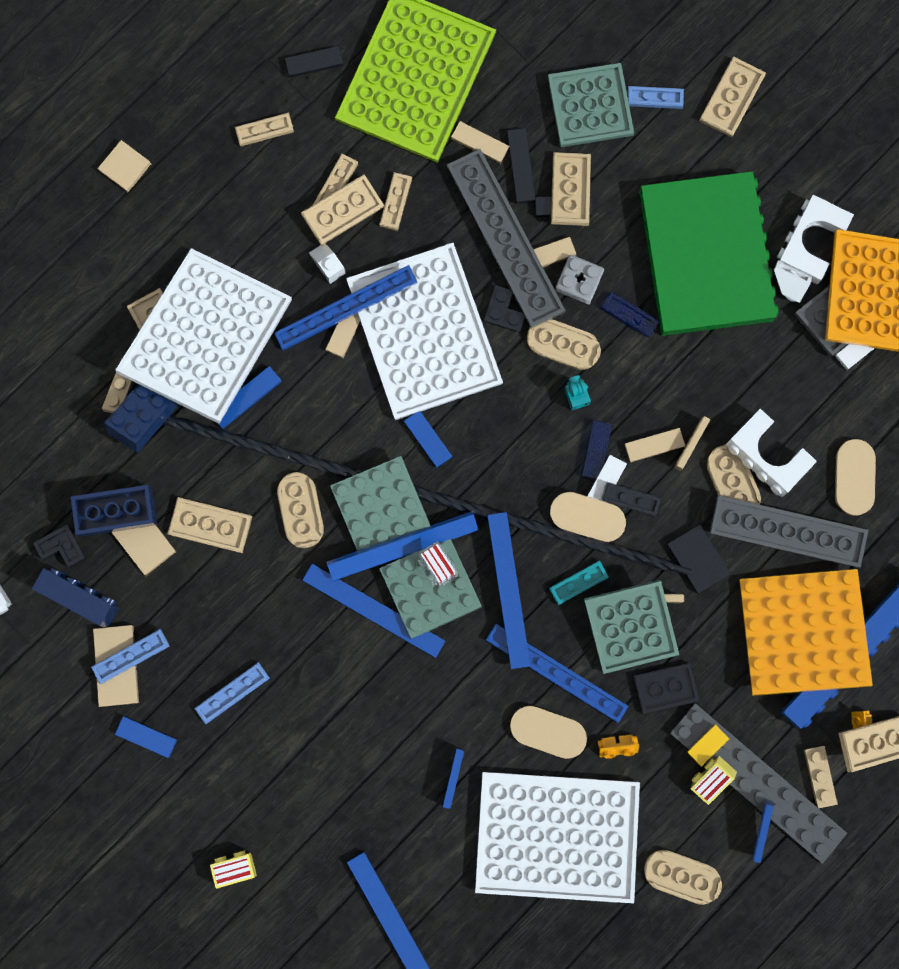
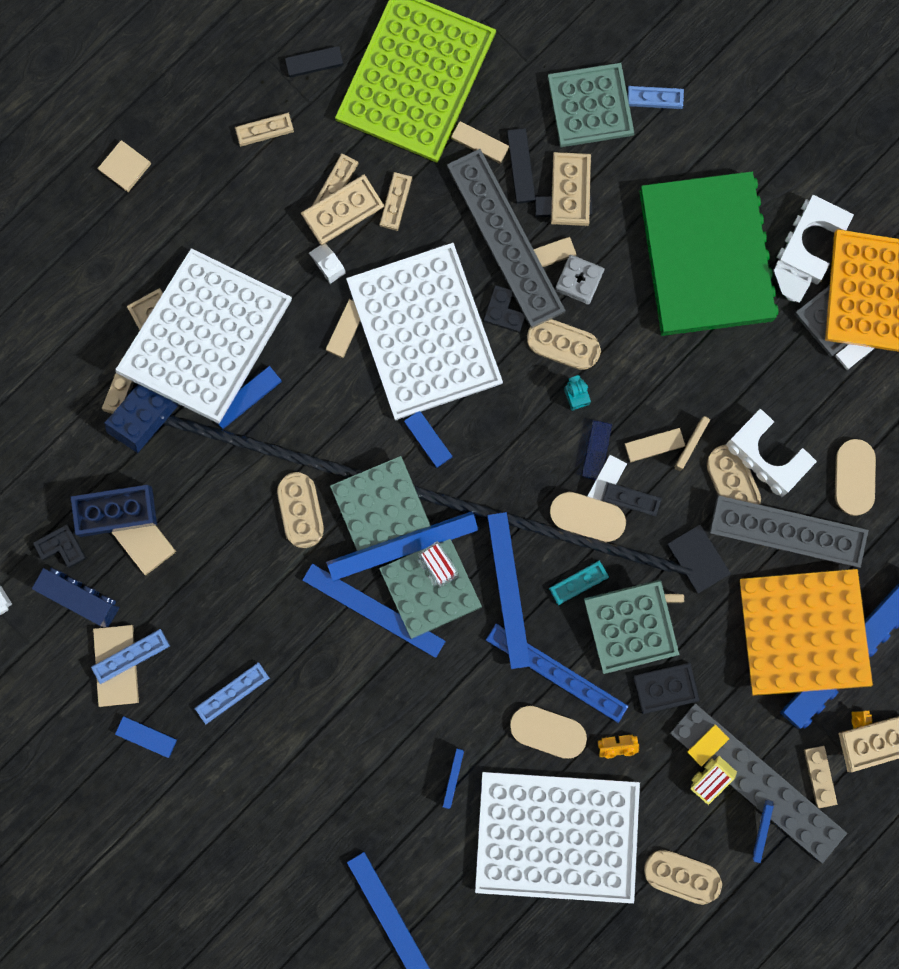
(210, 525): tan tile -> none
(233, 870): brick -> none
(346, 307): blue tile -> none
(630, 314): clear blue tile -> none
(732, 97): tan tile -> none

